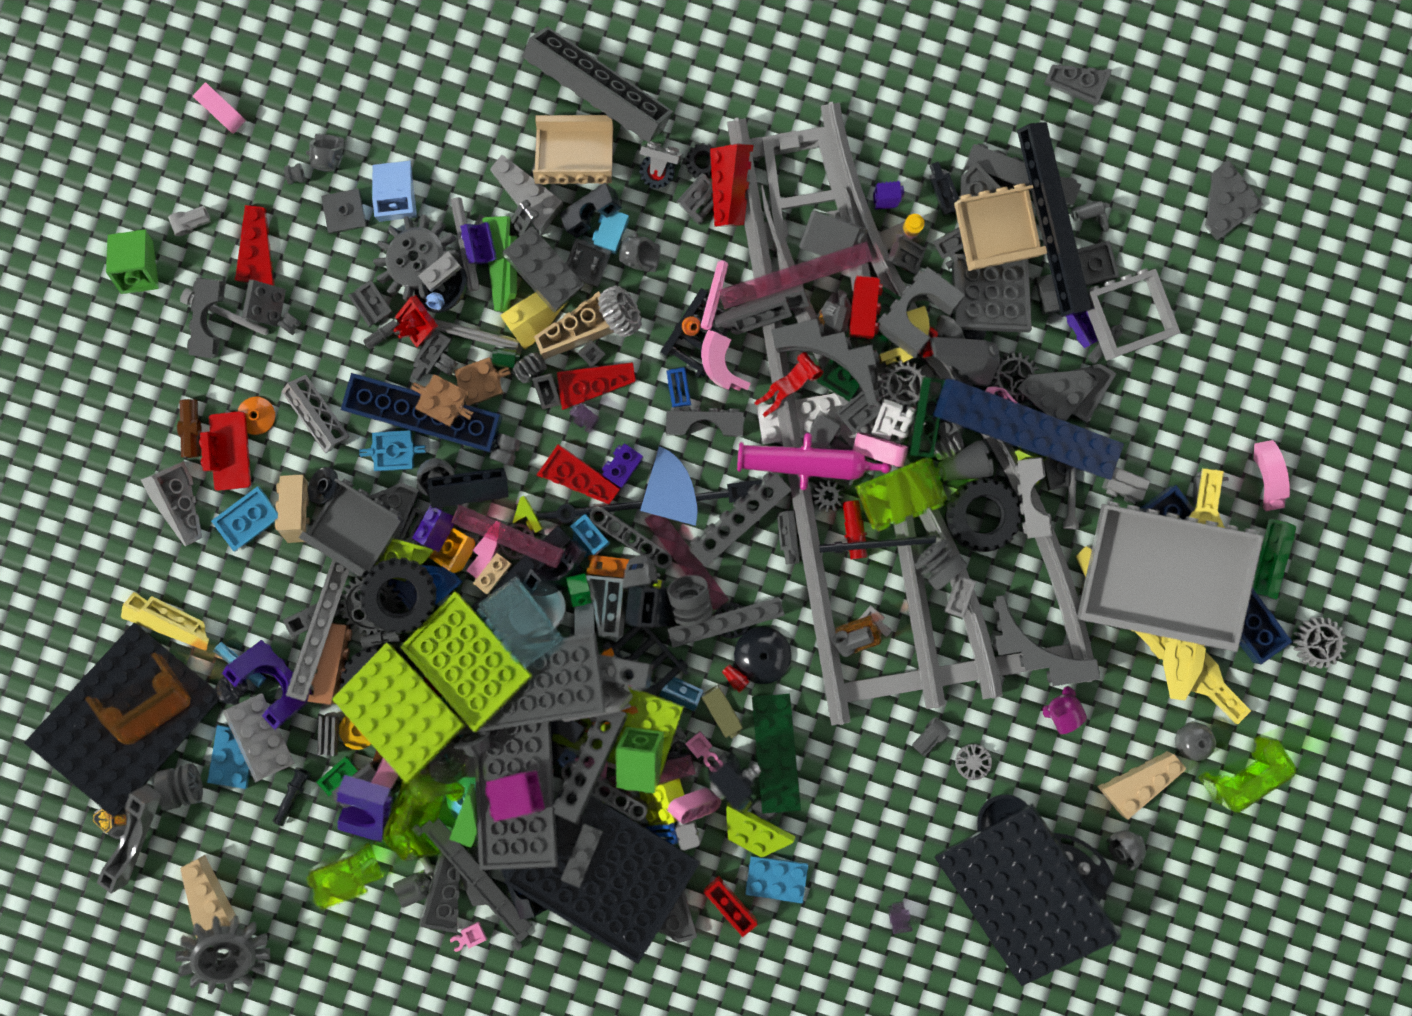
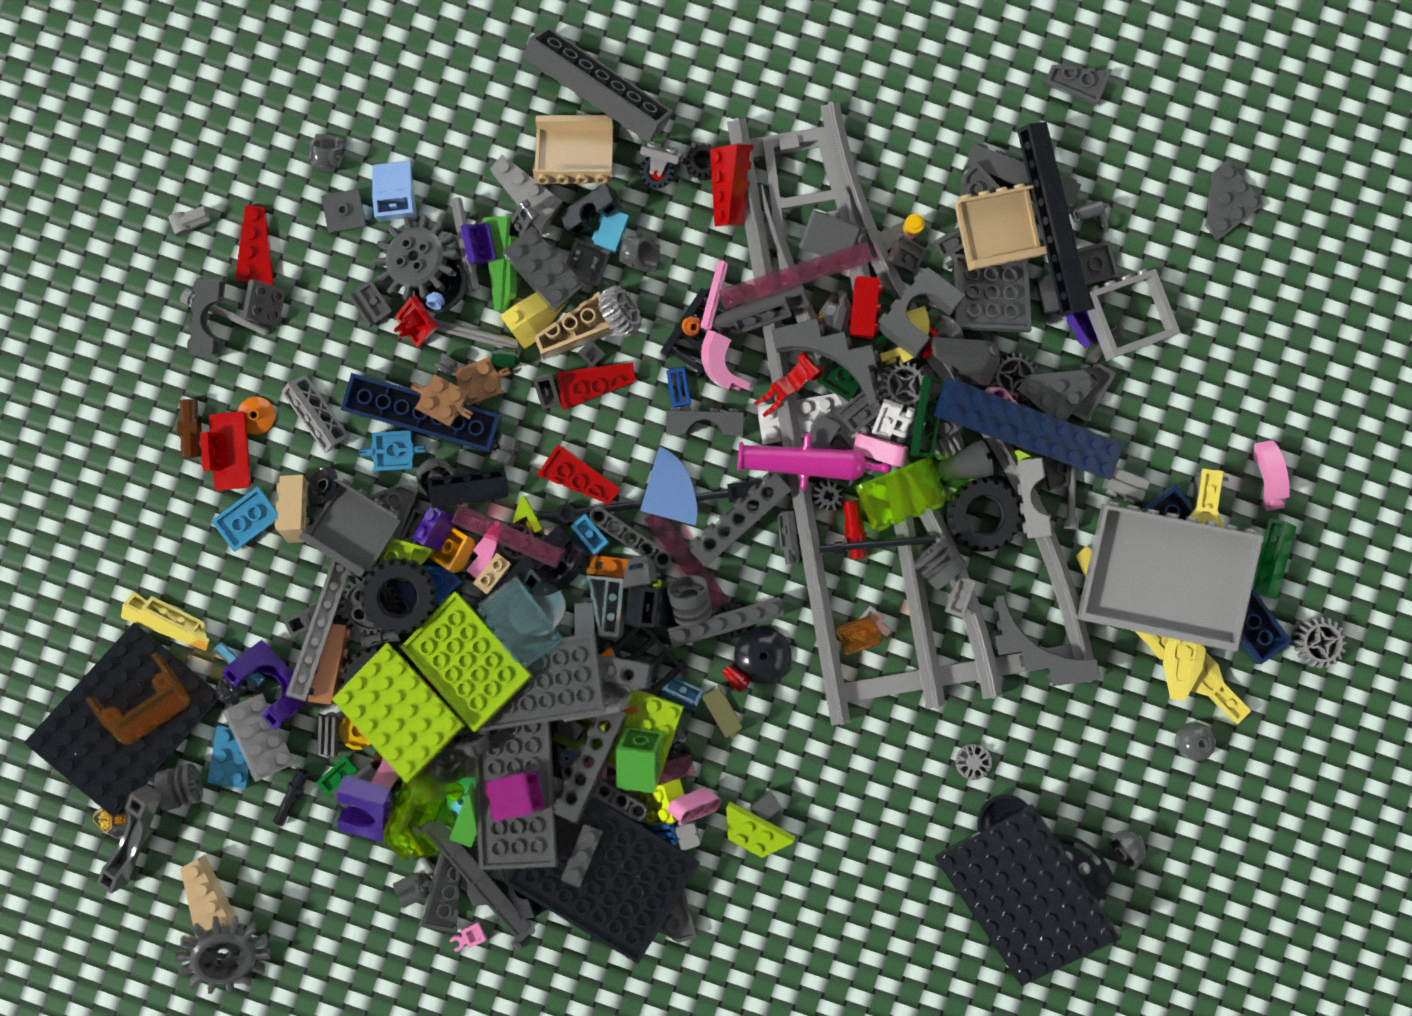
(131, 262): bright green slope -> none
(174, 498): light grey wedge -> none
(219, 108): bright pink beam -> none
(289, 323): dark grey wheel -> none
(294, 174): dark grey wheel -> none
(343, 876): clear neon green windscreen -> none
(380, 335): dark grey axle -> none
(430, 354): dark grey hinge -> none
(439, 271): light grey plate -> none
(529, 367): dark grey gear -> none
(578, 590): green brick -> none
(584, 417): clear purple brick -> none
(622, 465): dark purple brick -> none
(695, 196): dark grey plate -> none
(700, 746): bright pink plate -> none
(730, 906): red brick -> none
(731, 782): black piece -> none
(776, 753): dark green plate -> none
(776, 879): dark azure plate -> none
(848, 642): dark grey piece -> none
(887, 195): dark purple brick -> none
(899, 918): clear purple brick -> none
(934, 733): dark grey piece -> none
(943, 189): black hinge -> none
(1065, 711): magenta piece -> none
(1141, 784): tan wedge -> none
(1255, 781): clear neon green windscreen -> none

